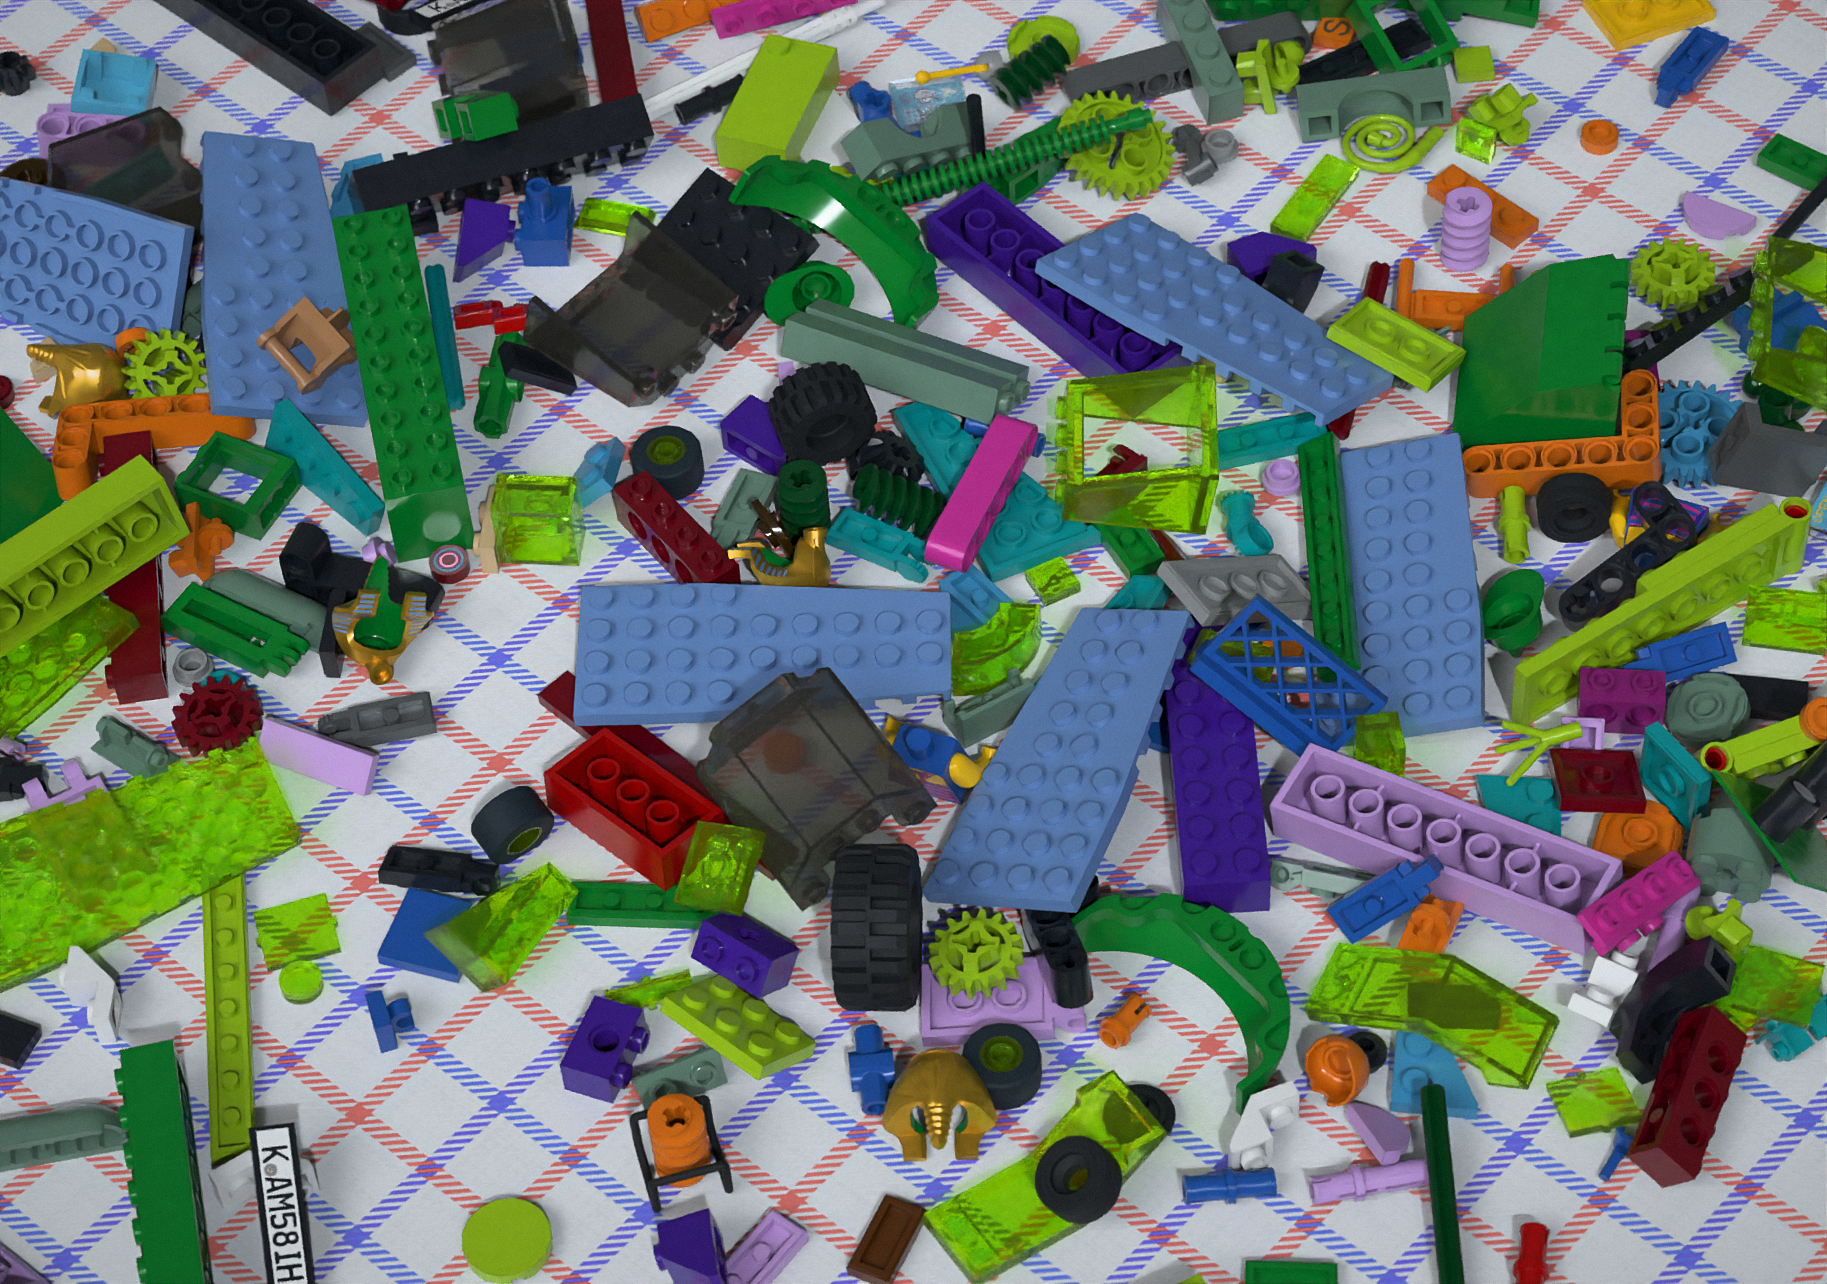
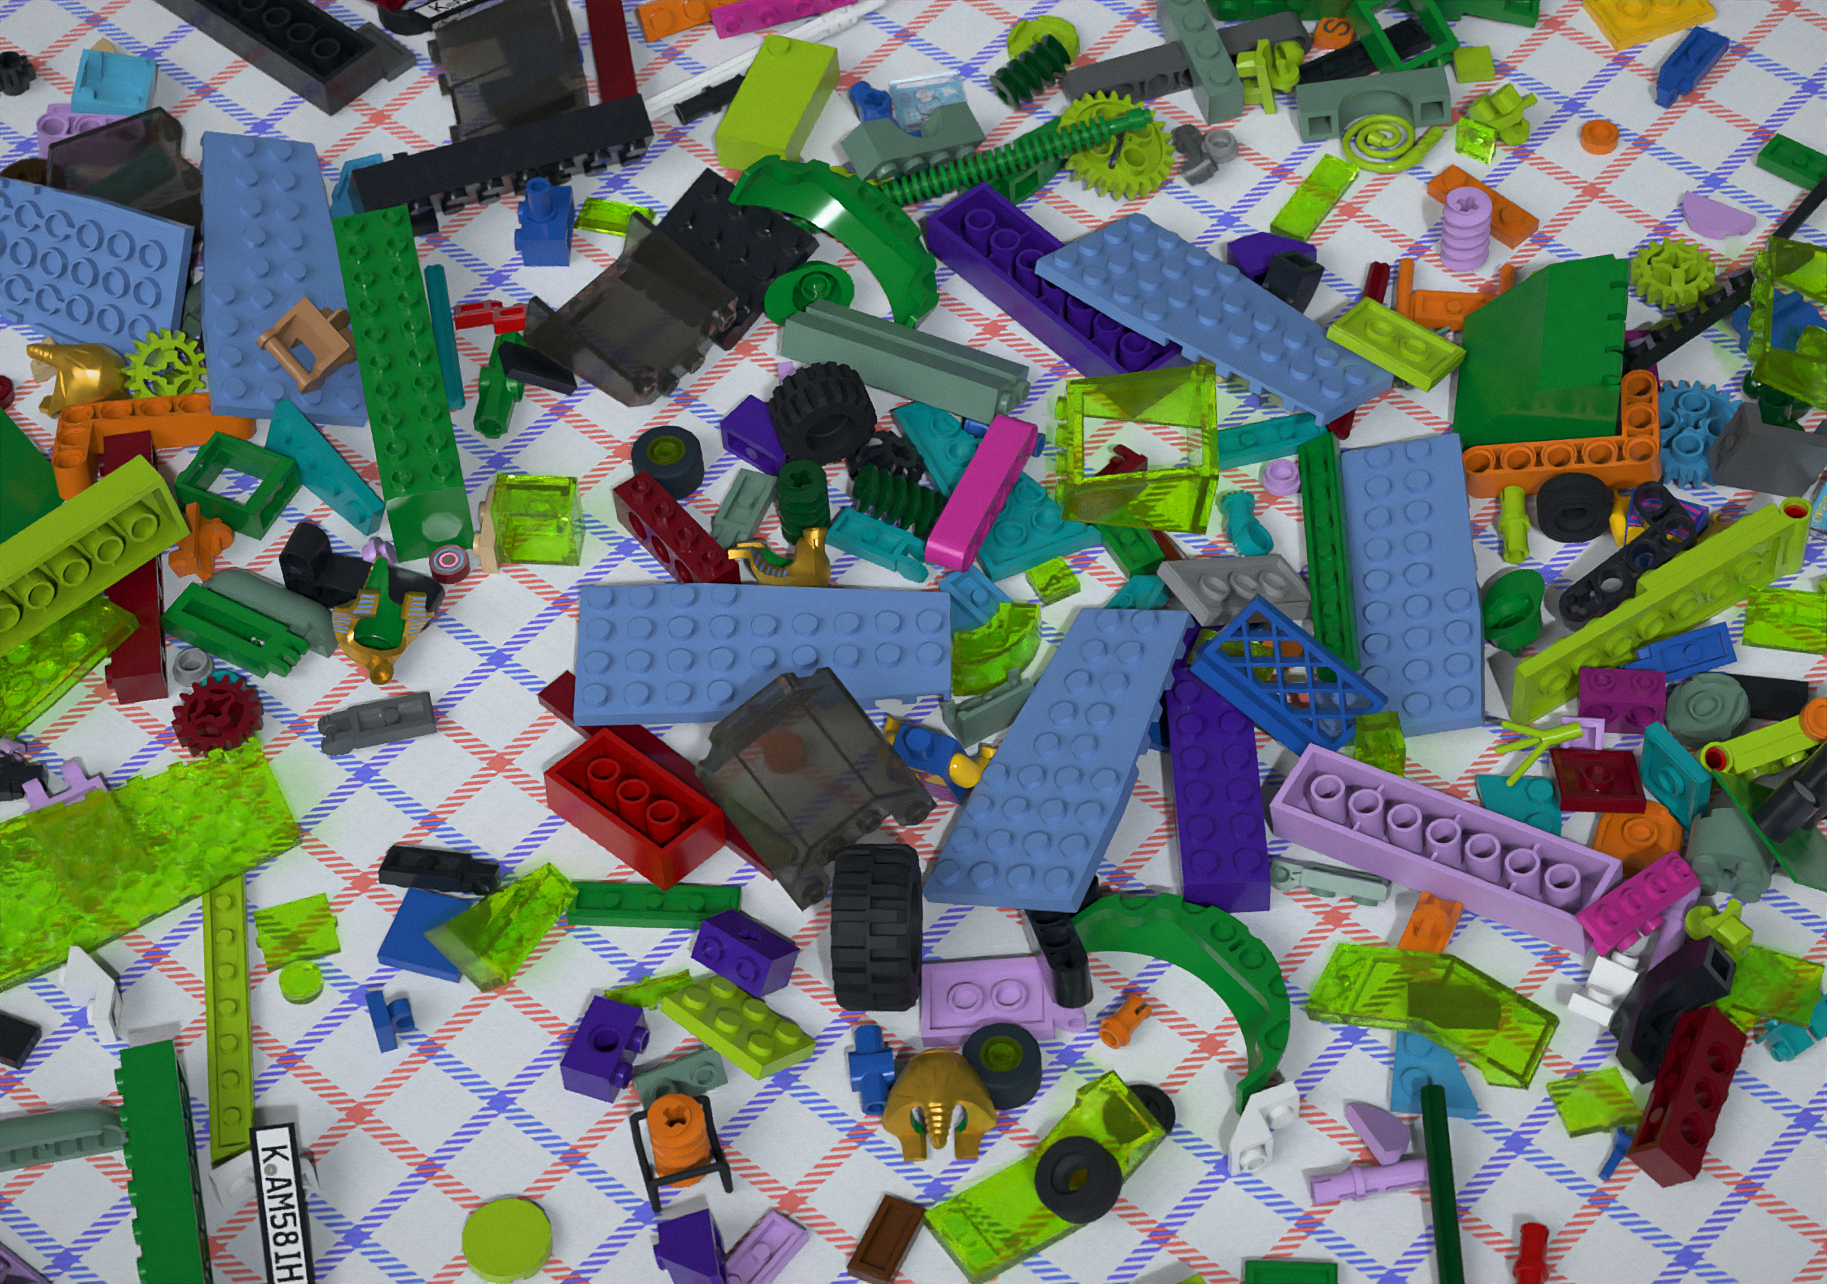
(124, 340): orange tile -> none
(131, 749): sand green hinge -> none
(318, 756): lavender tile -> none
(329, 650): black tile -> none
(476, 115): green arch -> none
(481, 236): dark purple slope -> none
(512, 824): black wheel -> none
(599, 470): dark azure wing -> none
(719, 868): clear neon green plate -> none
(772, 528): dark brown wheel -> none
(976, 125): black bar -> none
(980, 952): lime gear -> none
(984, 66): hinge -> none
(1229, 1186): blue pin -> none
(1337, 1069): orange hair -> none
(1376, 1044): black plate -> none
(1384, 897): blue hinge -> none

